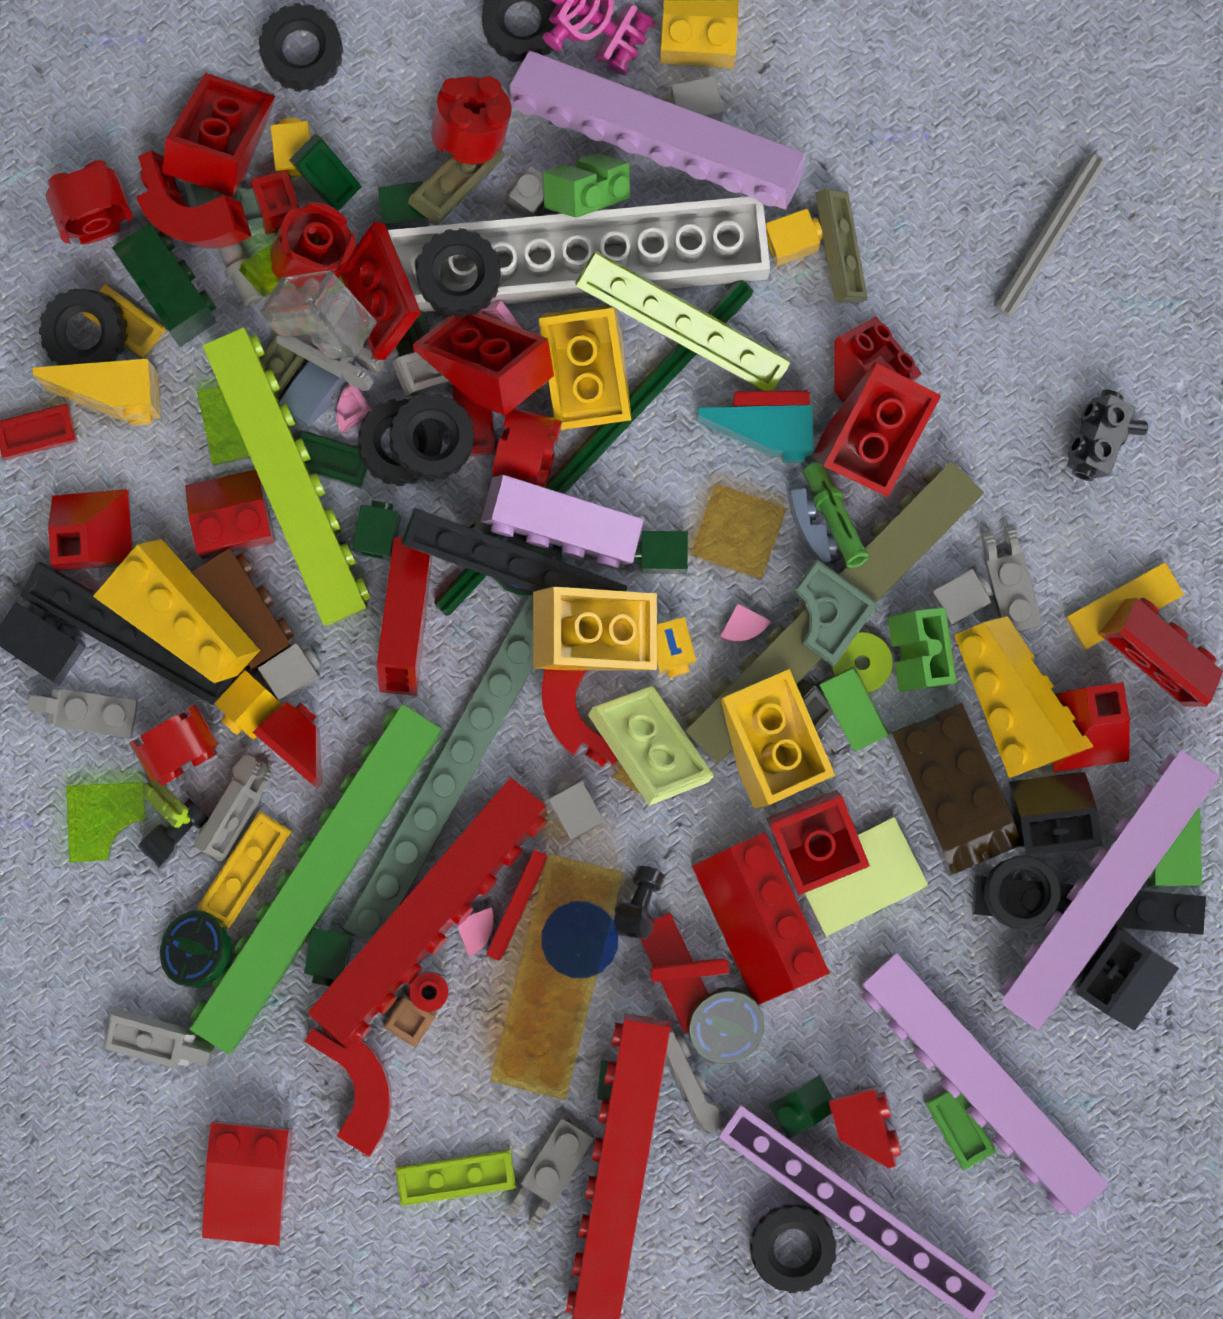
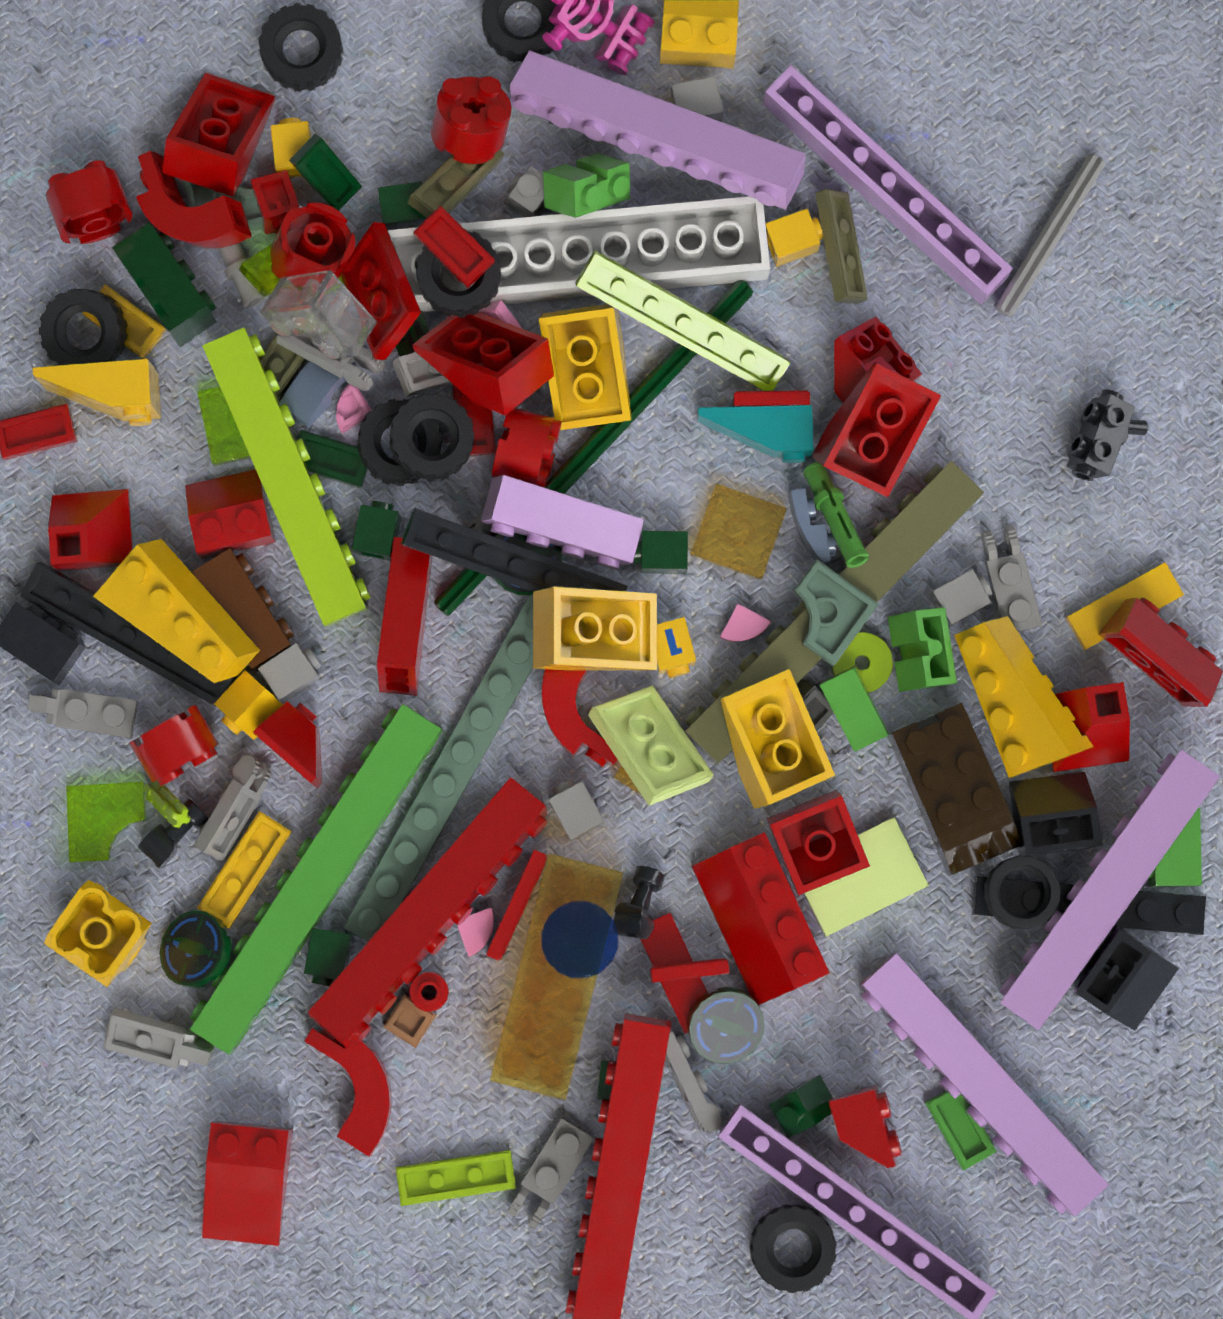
(98, 933): none -> yellow piece
(454, 247): none -> red tile
(886, 185): none -> lavender brick

